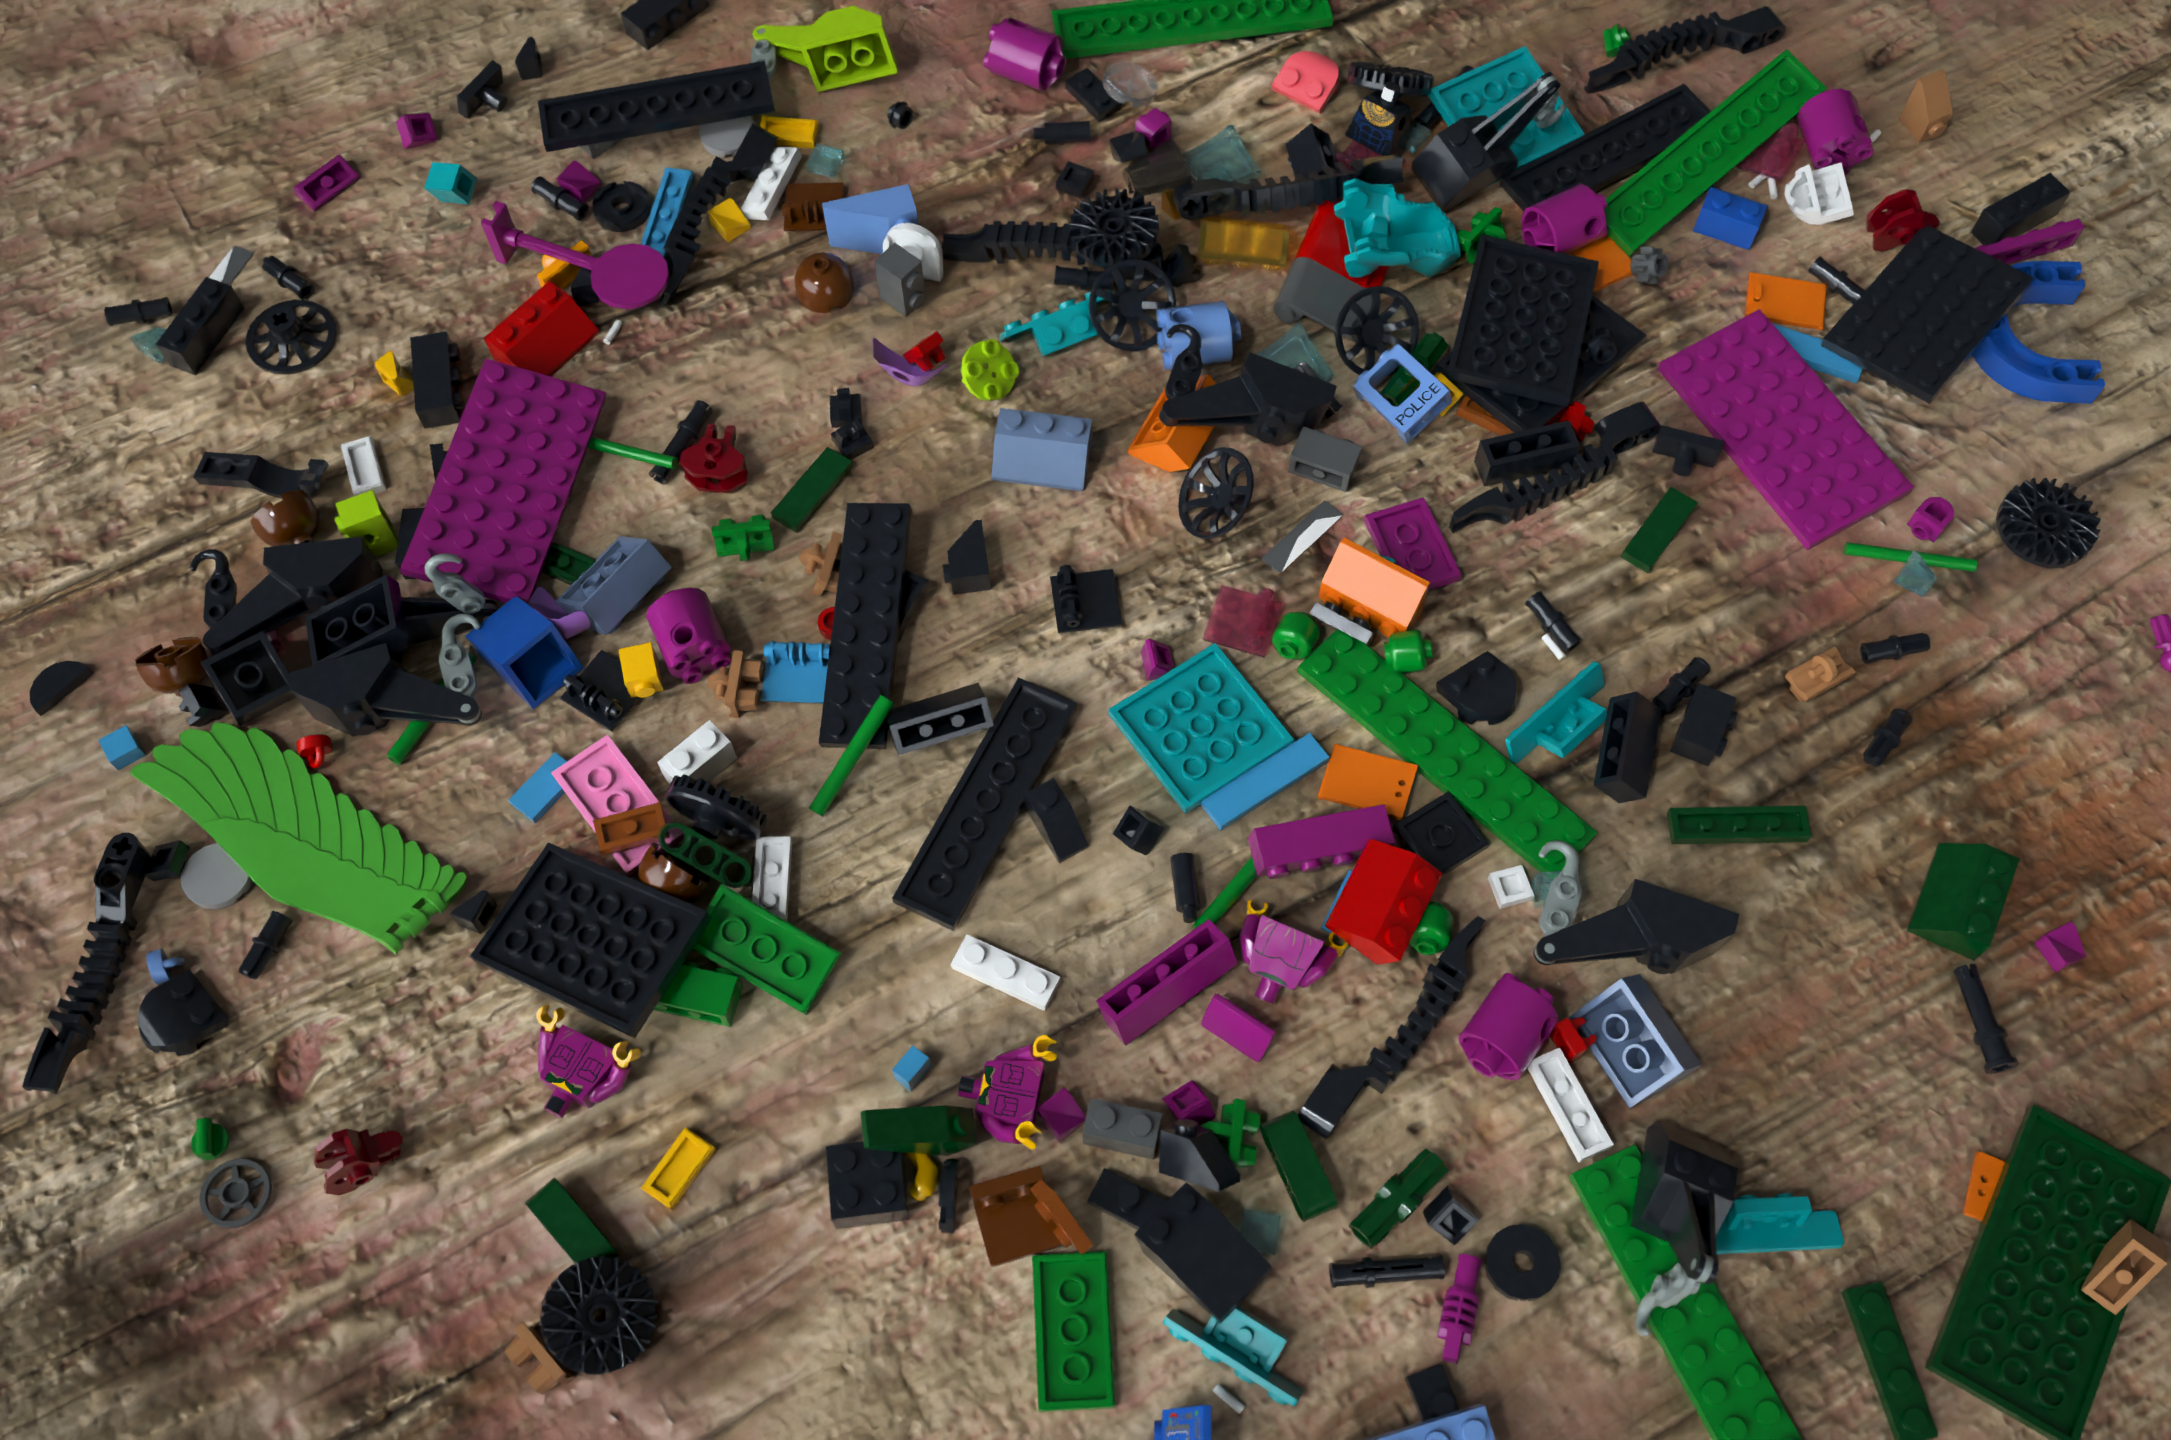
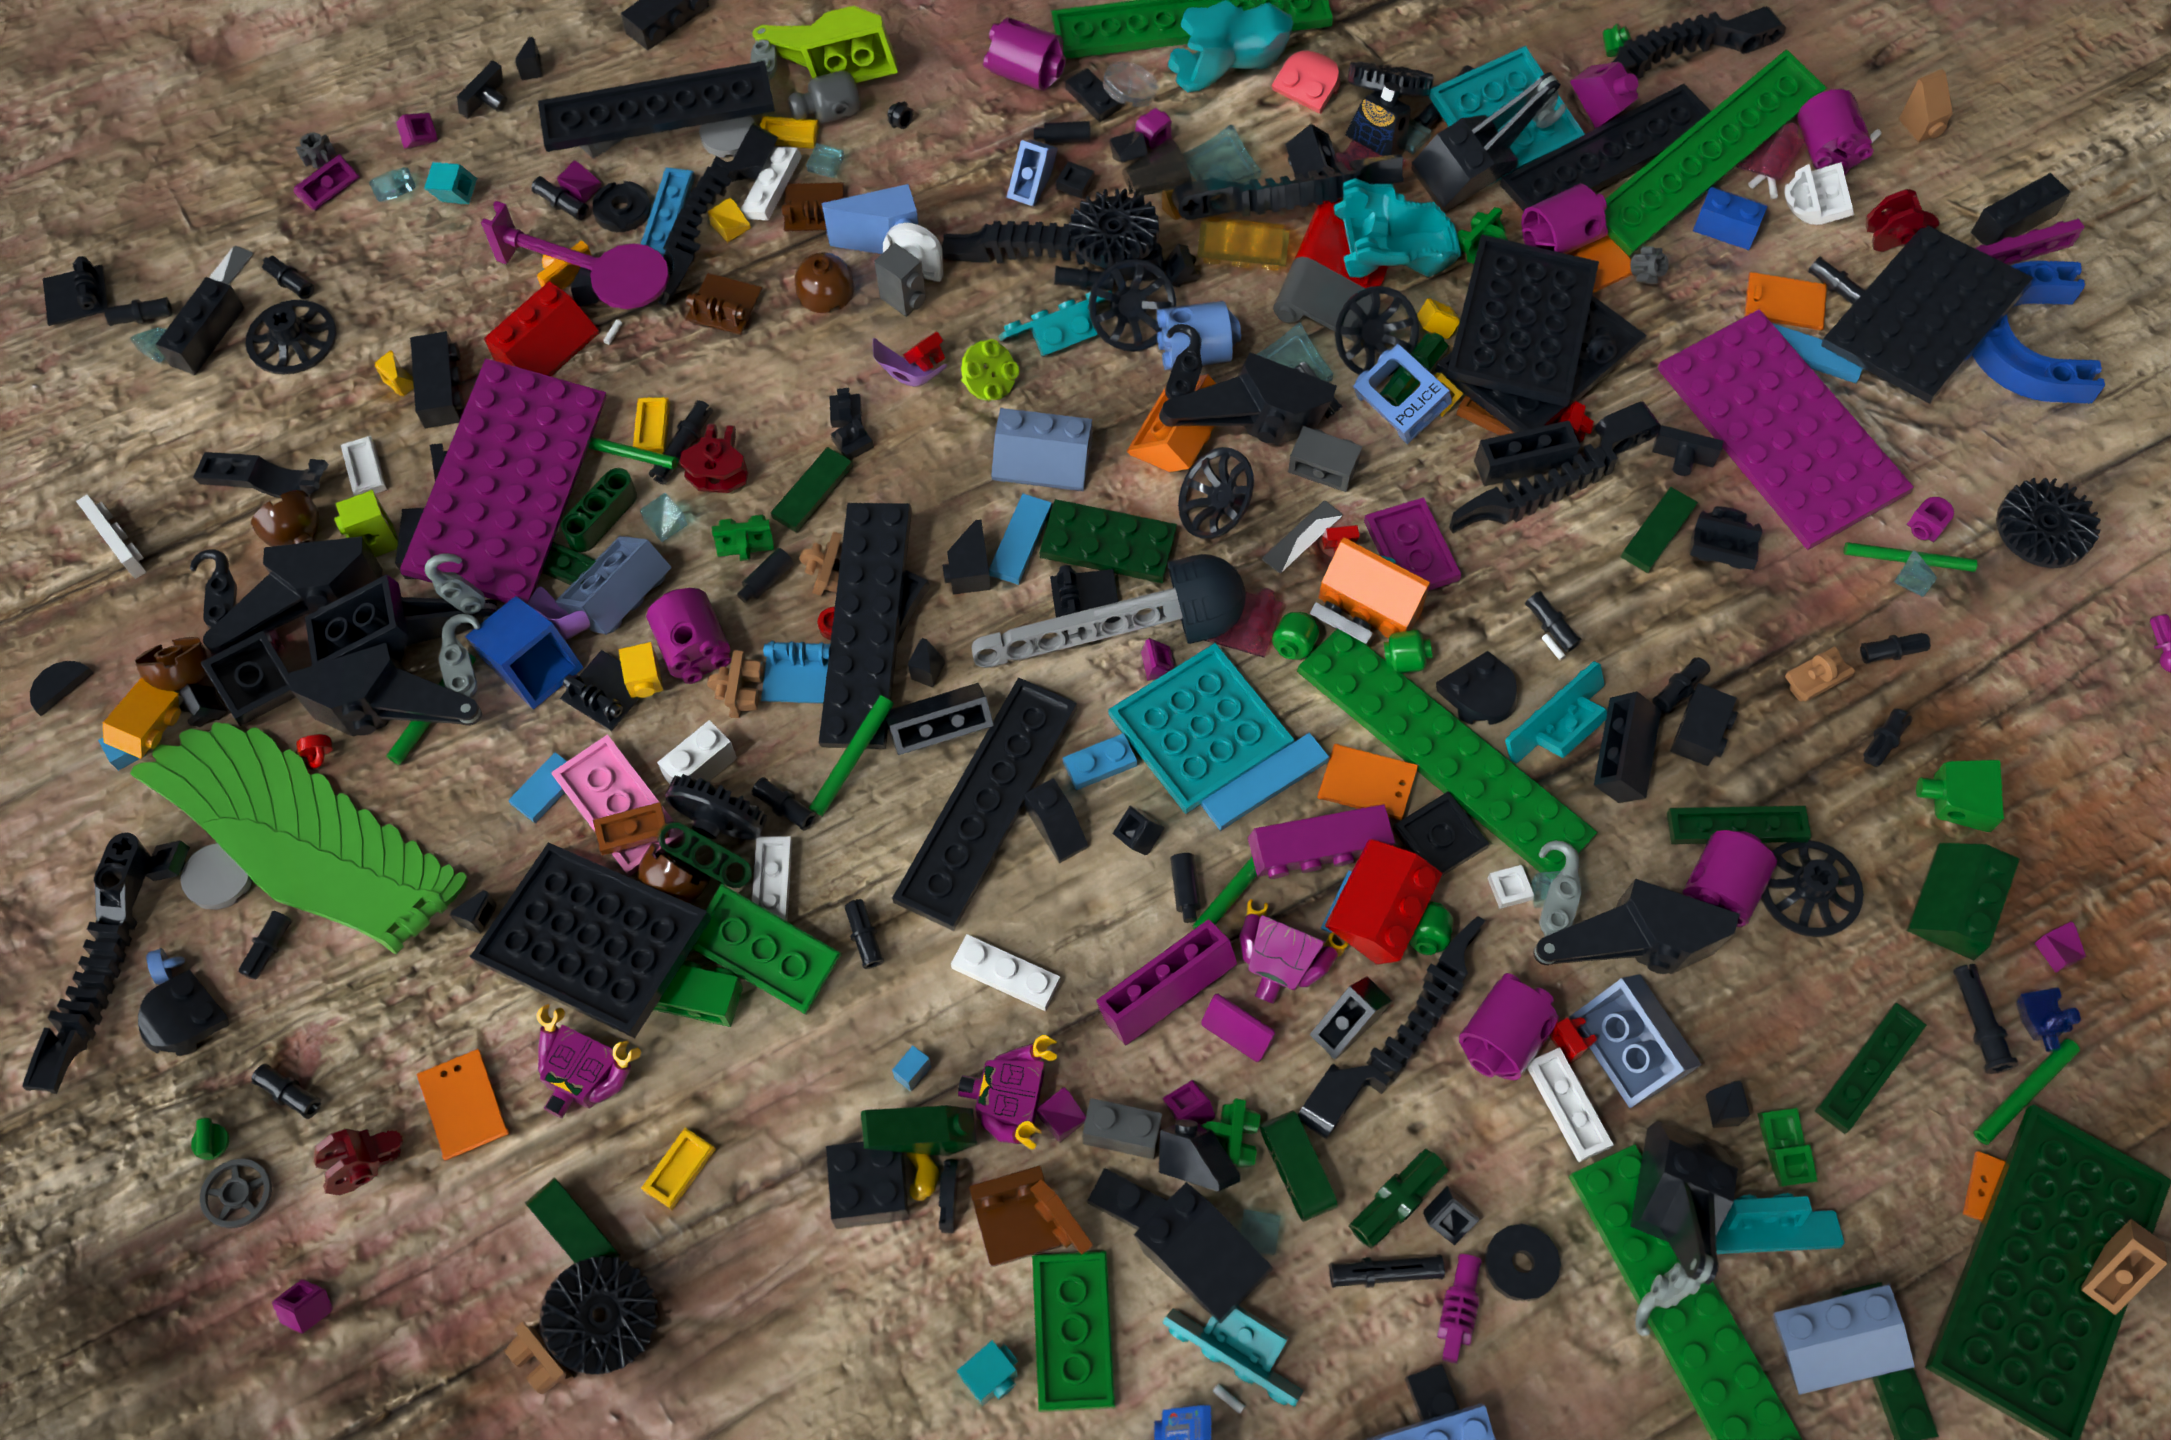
(75, 292): none -> black hinge
(113, 535): none -> white plate
(141, 719): none -> light orange brick
(286, 1091): none -> black pin
(302, 1306): none -> magenta slope
(315, 150): none -> dark grey gear
(392, 184): none -> clear light blue slope
(462, 1104): none -> orange container
(596, 523): none -> dark green beam
(651, 424): none -> yellow tile
(663, 517): none -> clear light blue slope
(722, 303): none -> reddish brown hinge
(765, 575): none -> black cylinder
(783, 803): none -> black pin
(828, 97): none -> dark grey piece
(863, 934): none -> black axle
(925, 663): none -> black slope
(989, 1372): none -> teal brick
(1020, 539): none -> dark azure tile
(1031, 171): none -> medium blue slope
(1099, 761): none -> dark azure plate
(1108, 540): none -> dark green plate
(1204, 595): none -> piece
(1228, 40): none -> teal animal
(1333, 536): none -> red tile
(1350, 1017): none -> black slope
(1438, 318): none -> yellow slope
(1605, 90): none -> magenta torso
(1726, 538): none -> black slope
(1728, 1105): none -> black slope
(1732, 873): none -> magenta cylinder
(1786, 1148): none -> green slope
(1815, 884): none -> black wheel
(1844, 1339): none -> sand blue slope
(1870, 1068): none -> dark green plate
(1966, 793): none -> green torso
(2026, 1092): none -> green piece
(2044, 1018): none -> clear blue piece

